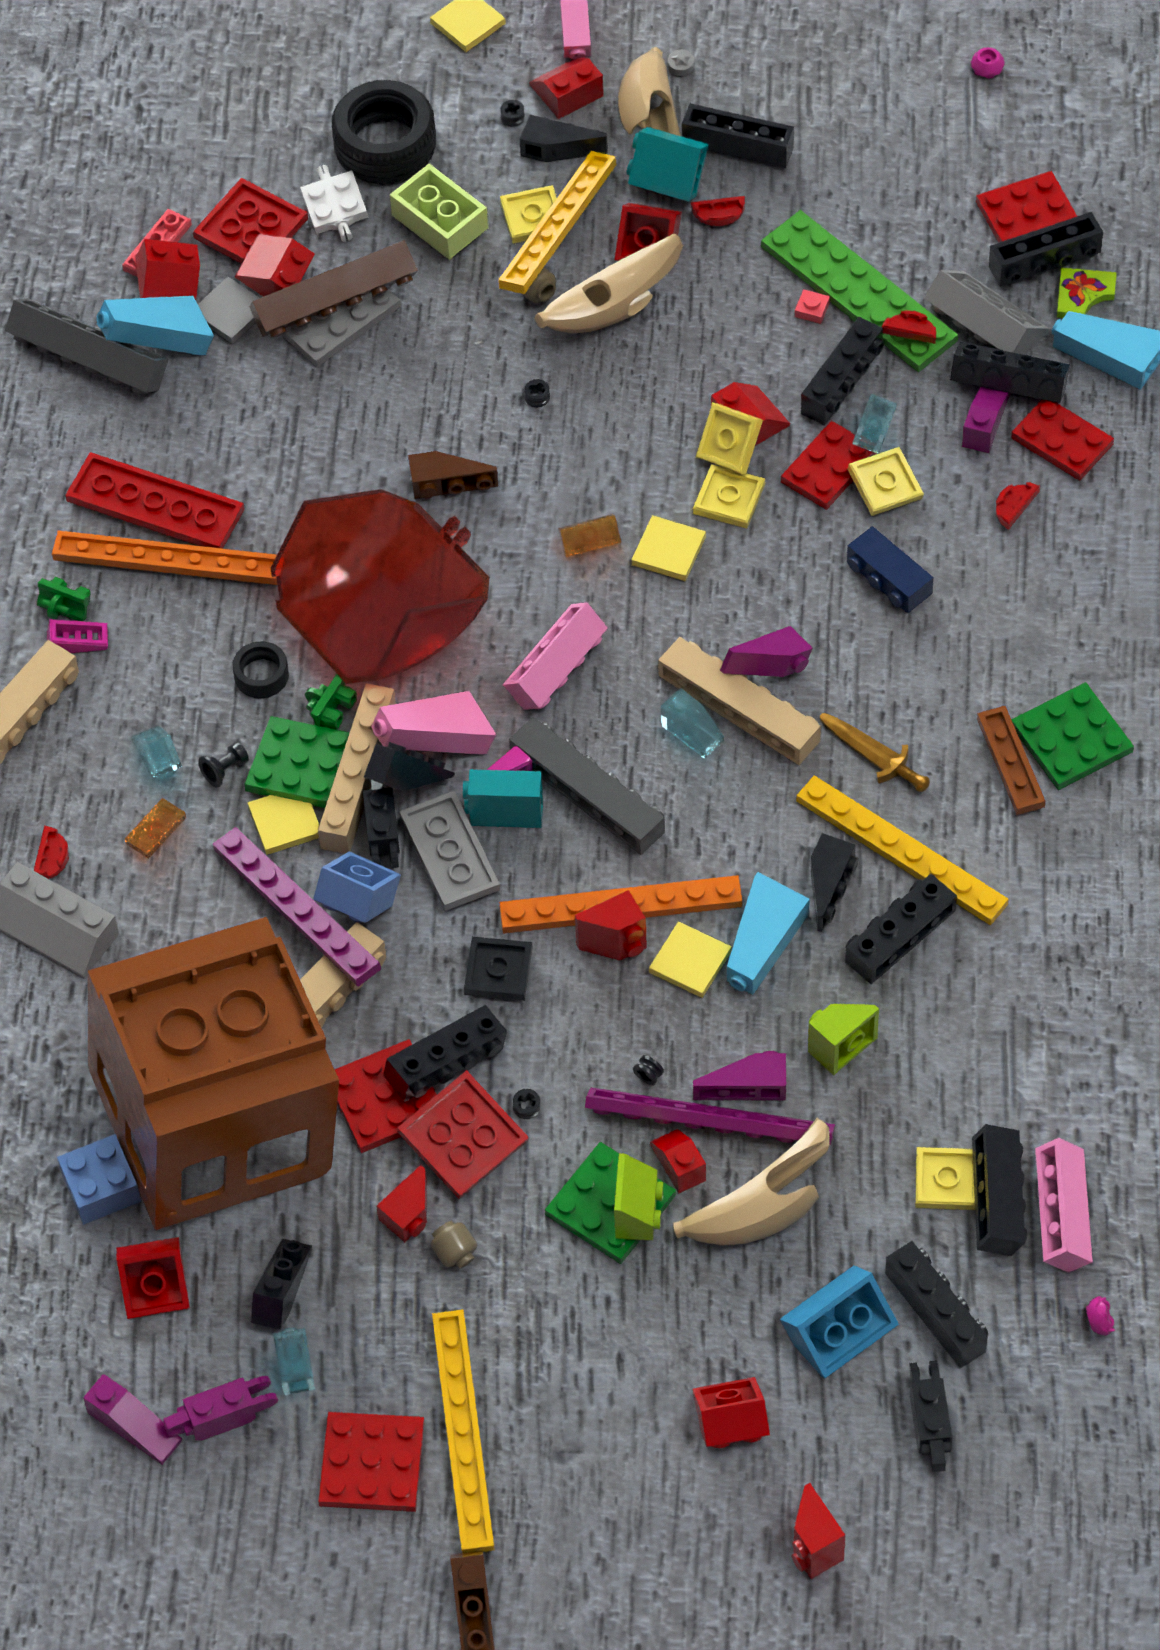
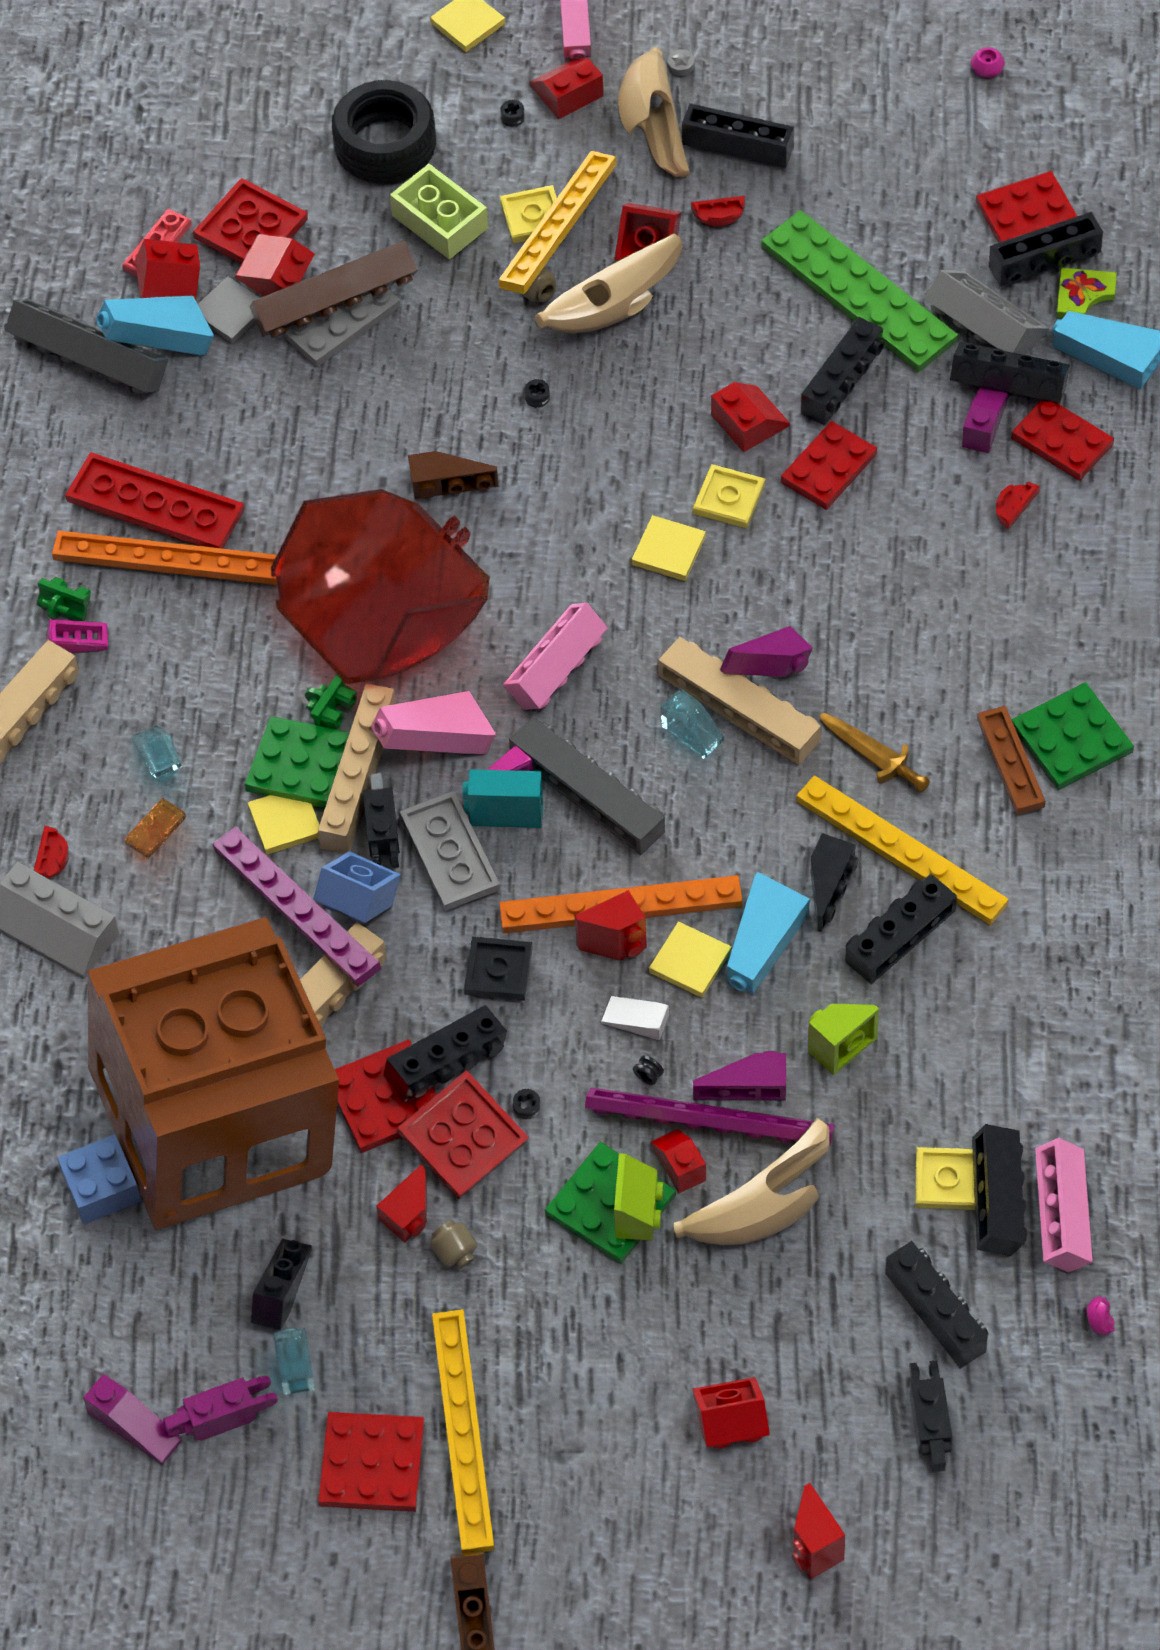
(152, 1277): red slope -> none
(214, 769): black piece -> none
(259, 651): black tyre -> none
(334, 202): white plate -> none
(403, 771): black slope -> none
(556, 141): black slope -> none
(589, 535): clear orange plate -> none
(636, 1016): none -> white slope
(667, 163): teal brick -> none
(729, 438): light yellow tile -> none
(812, 306): coral plate -> none
(839, 1320): dark azure slope -> none
(874, 423): clear light blue slope -> none
(885, 481): light yellow tile -> none
(889, 570): dark blue brick -> none
(911, 326): red plate -> none

